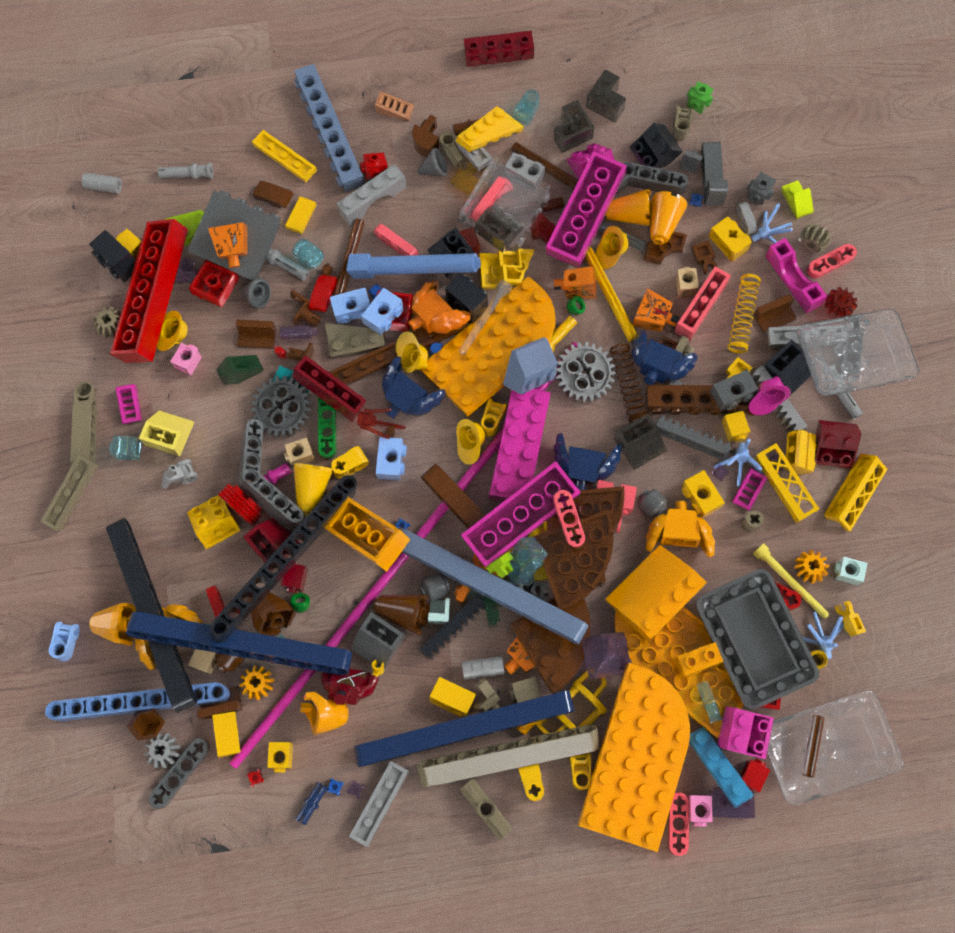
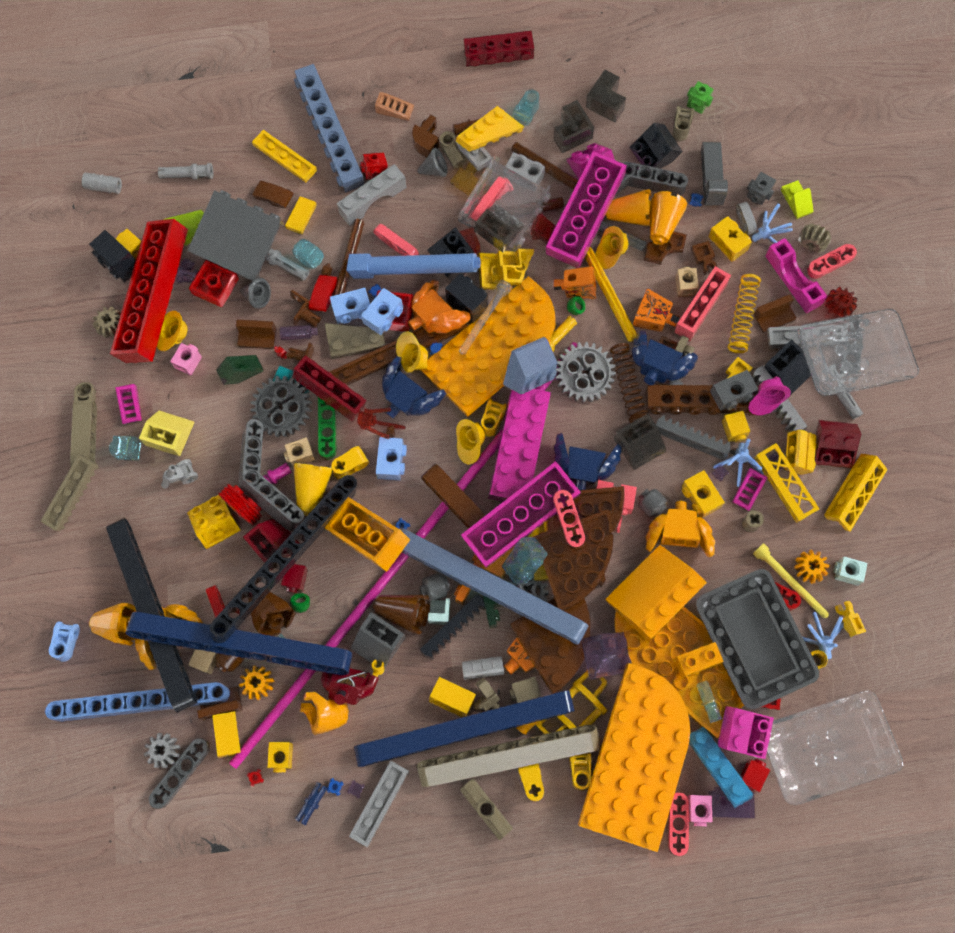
(145, 724): reddish brown panel -> none
(230, 242): orange torso -> none
(501, 565): lime tile -> none
(691, 161): flat silver tile -> none
(813, 746): reddish brown axle -> none

